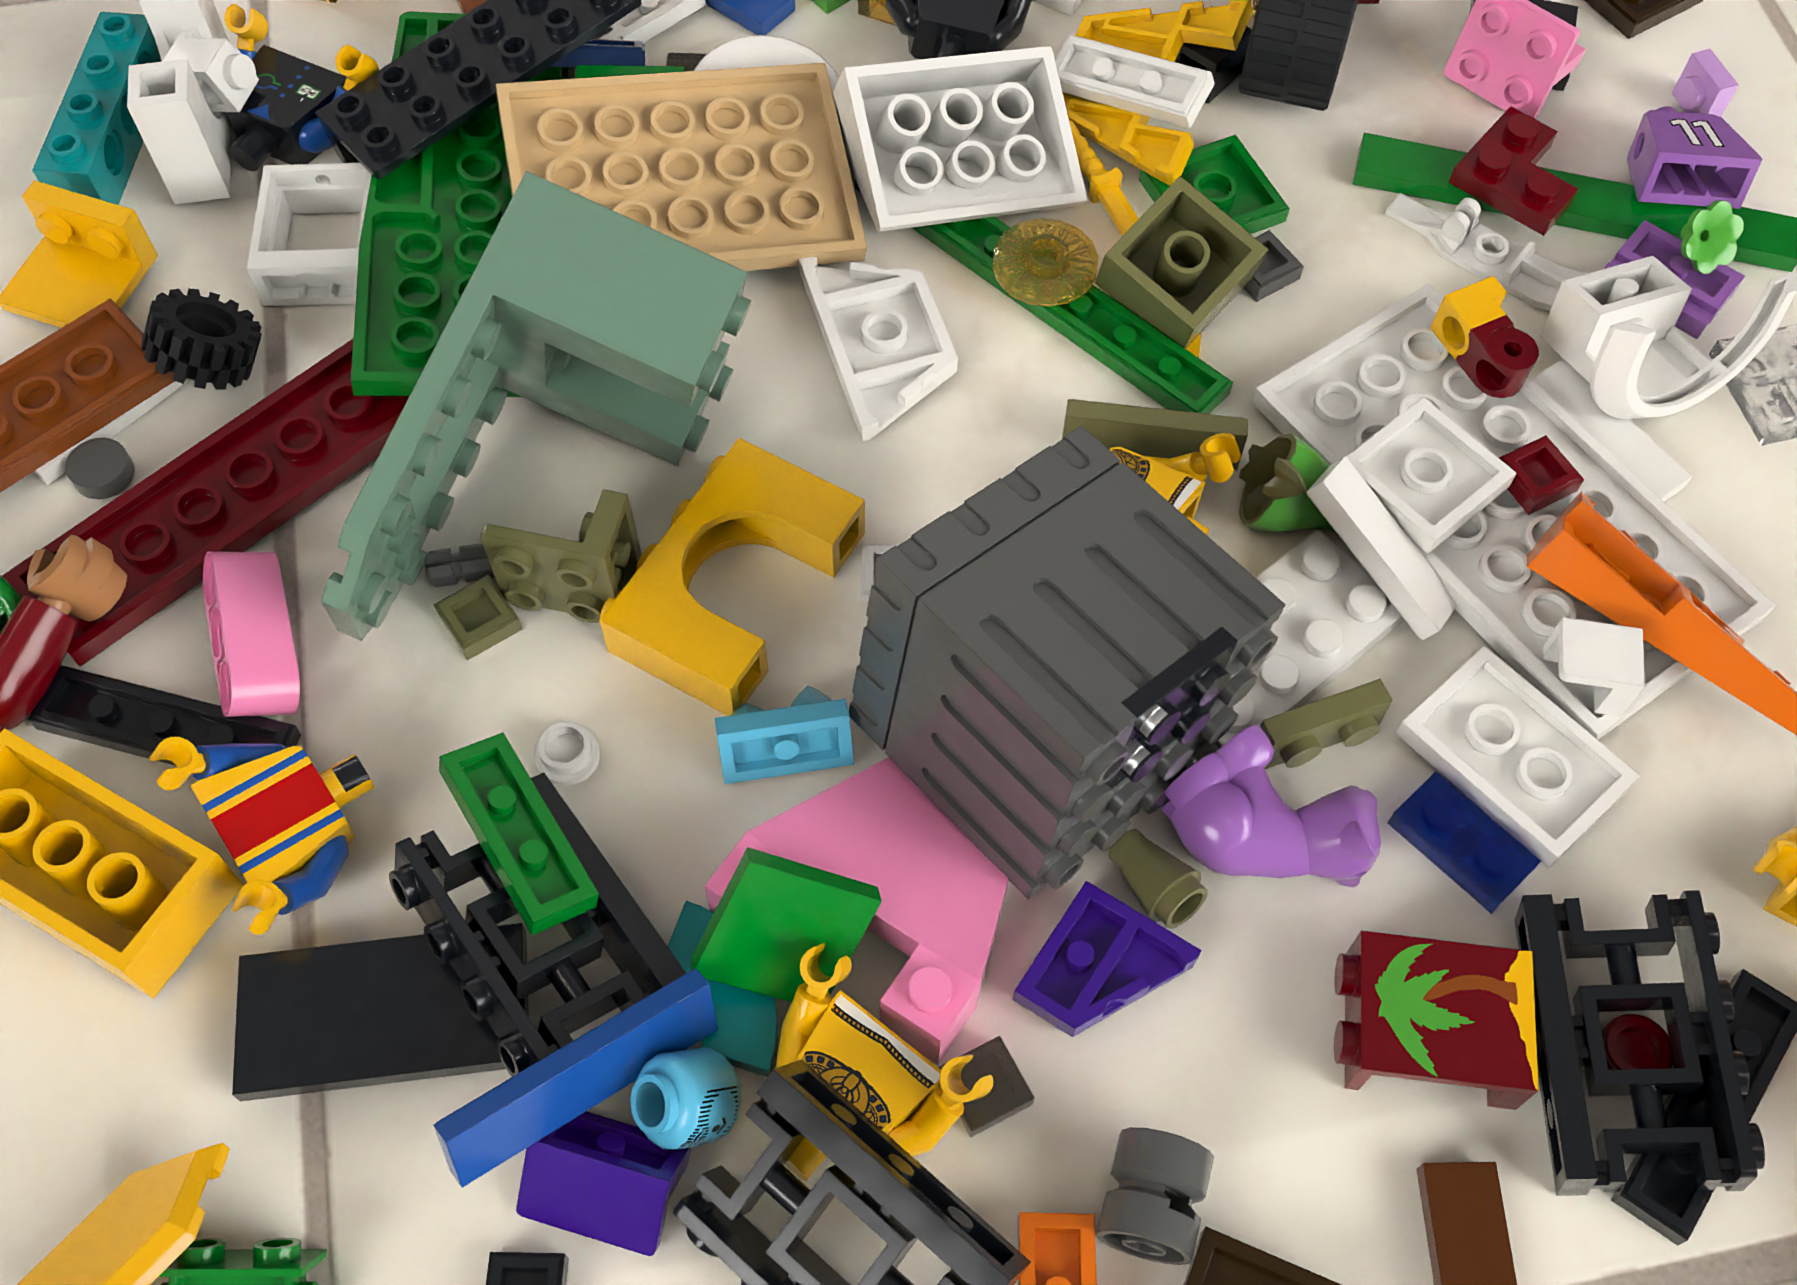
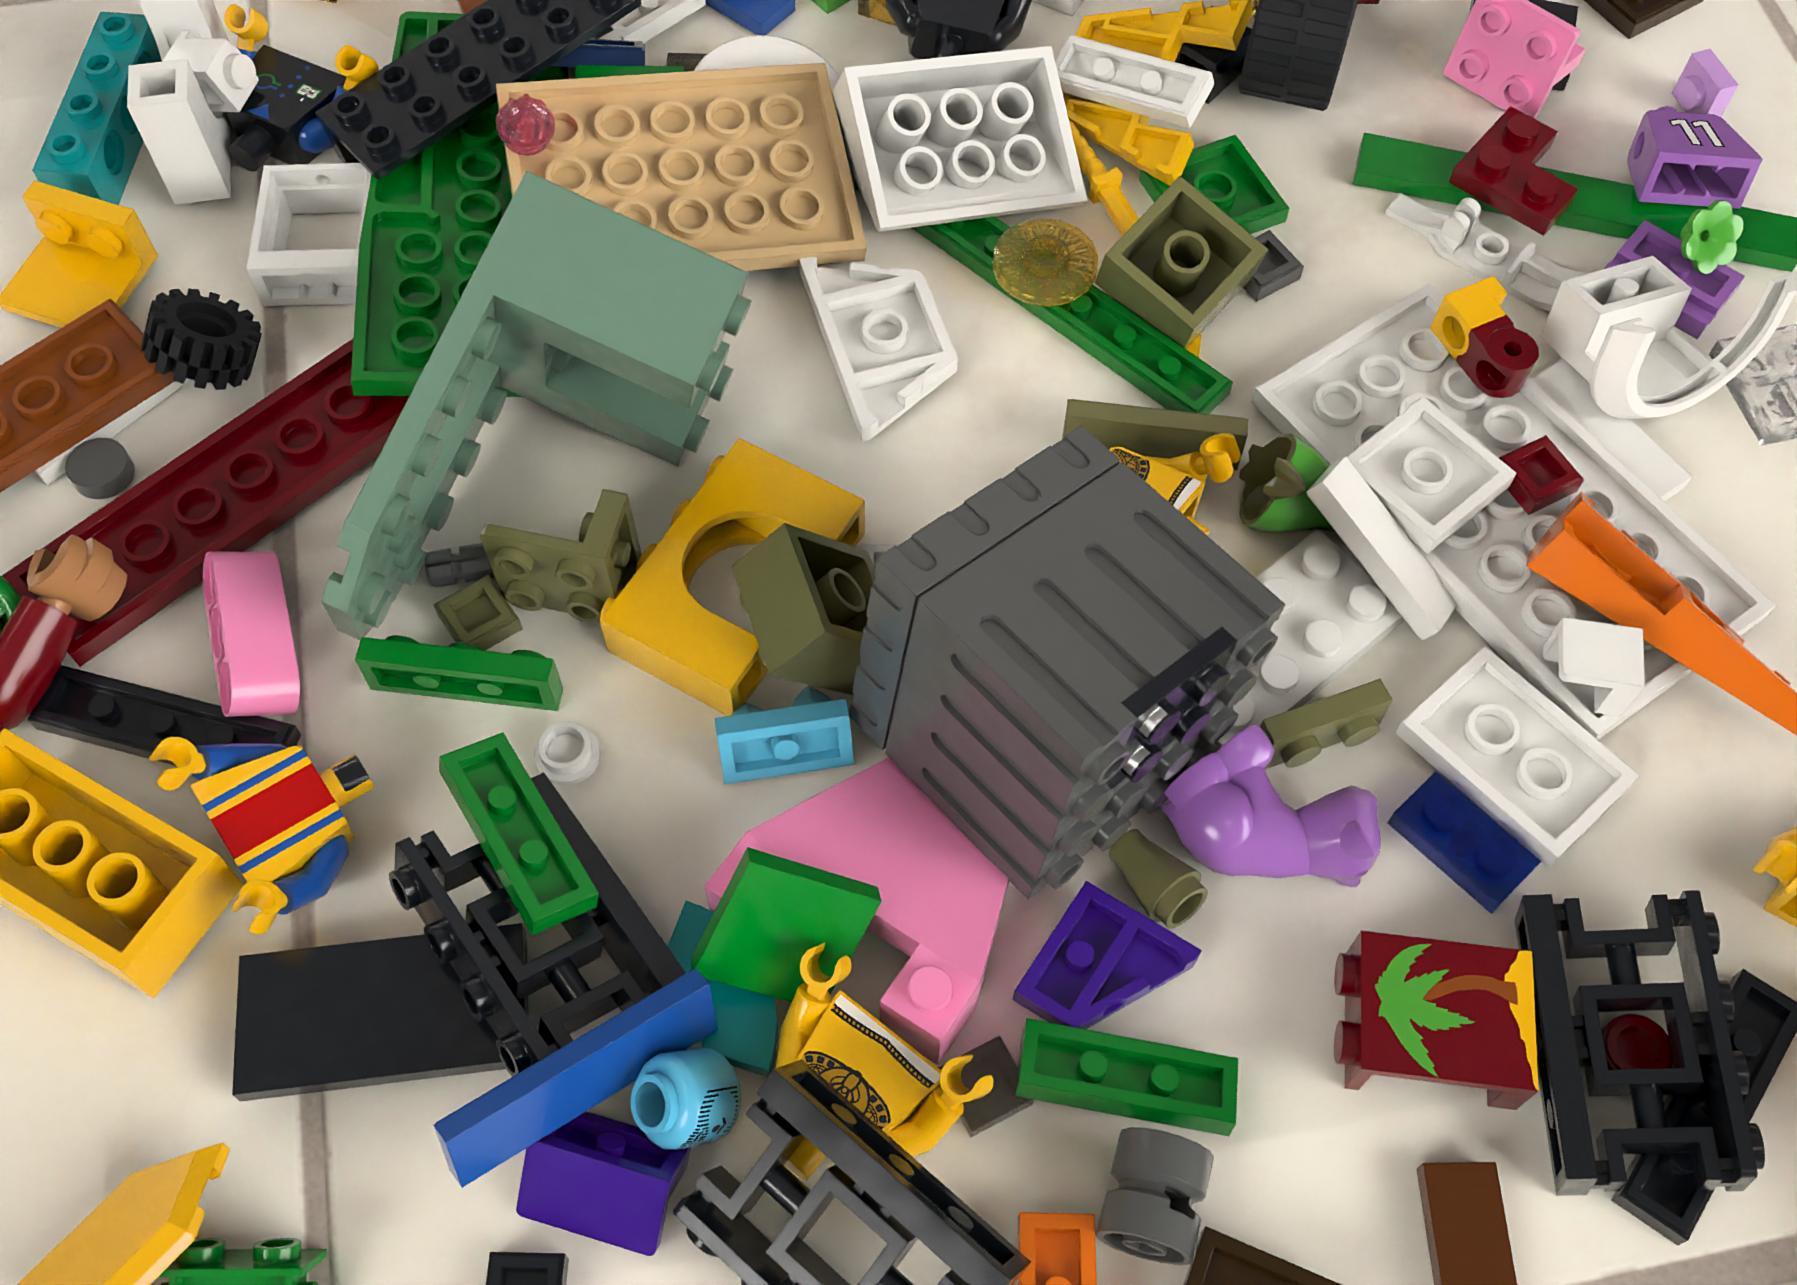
(460, 672): none -> green plate
(525, 125): none -> clear pink plate
(807, 605): none -> olive brick
(1127, 1077): none -> green plate

